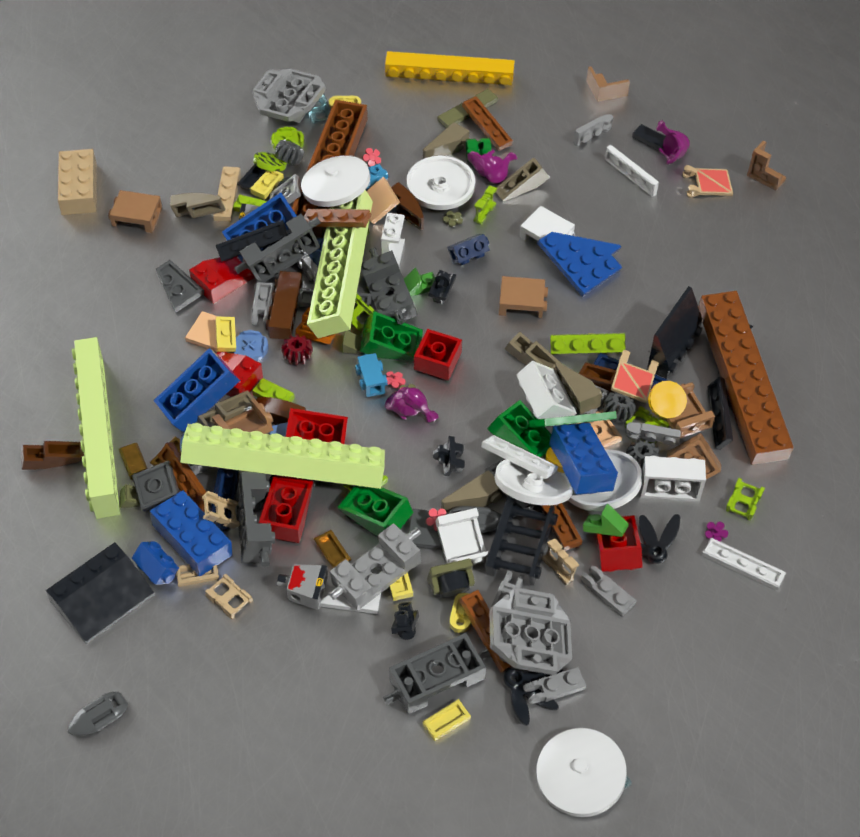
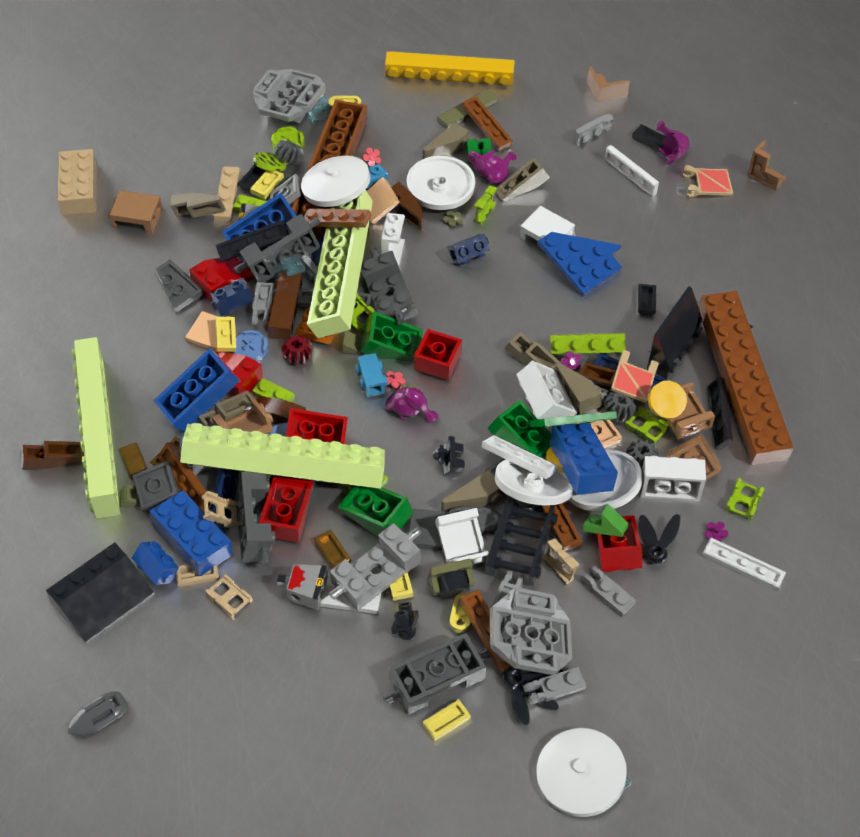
(231, 297): none -> dark blue brick
(292, 265): none -> clear light blue plate
(417, 283): bright green slope -> none
(434, 514): coral plant -> none
(442, 286): black hips -> none
(523, 295): medium nougat panel -> none
(572, 360): none -> magenta plant
(646, 299): none -> black tile
(653, 433): light grey hinge -> none

